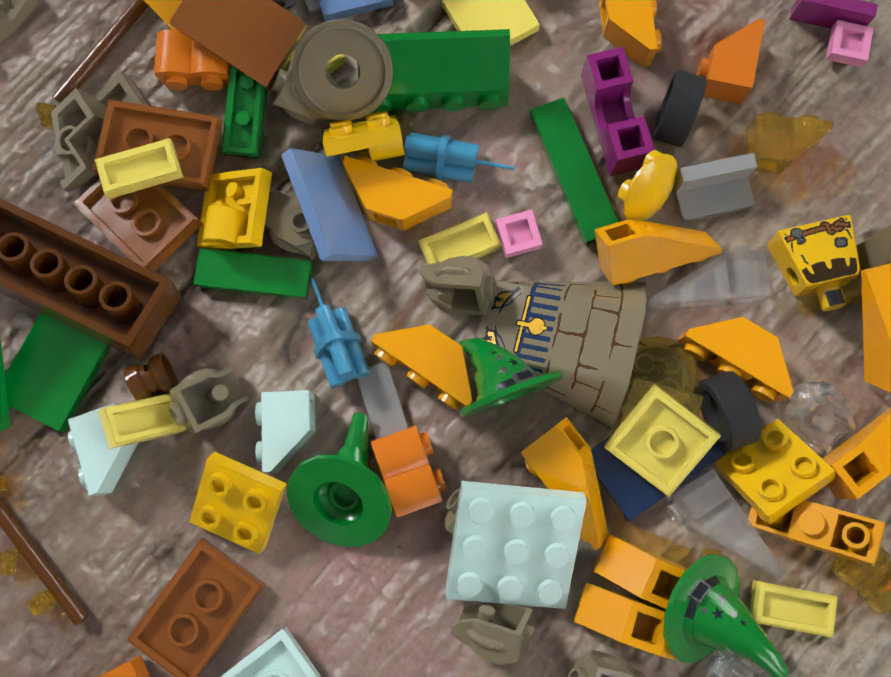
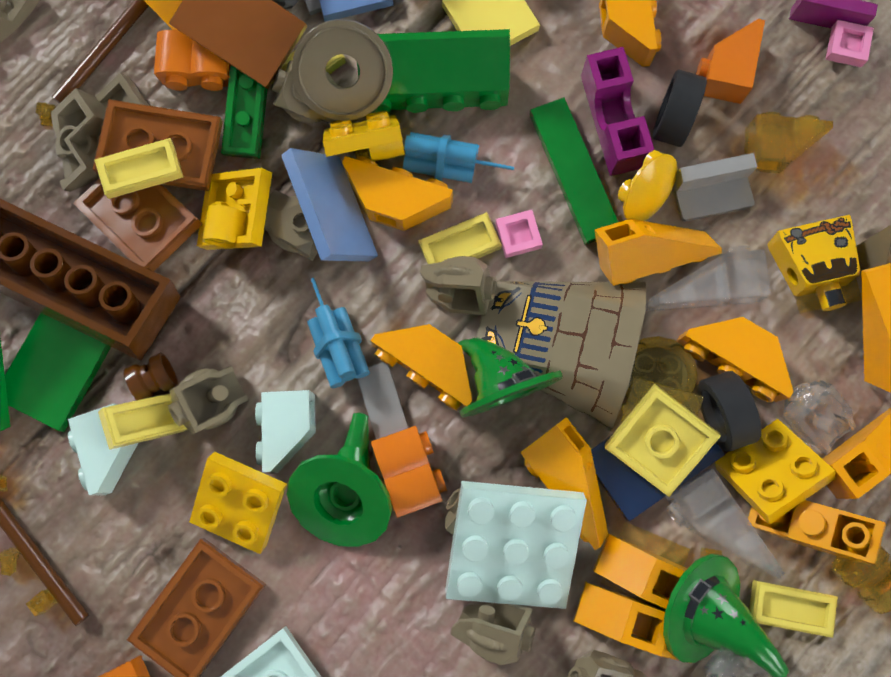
(253, 273): green tile -> none

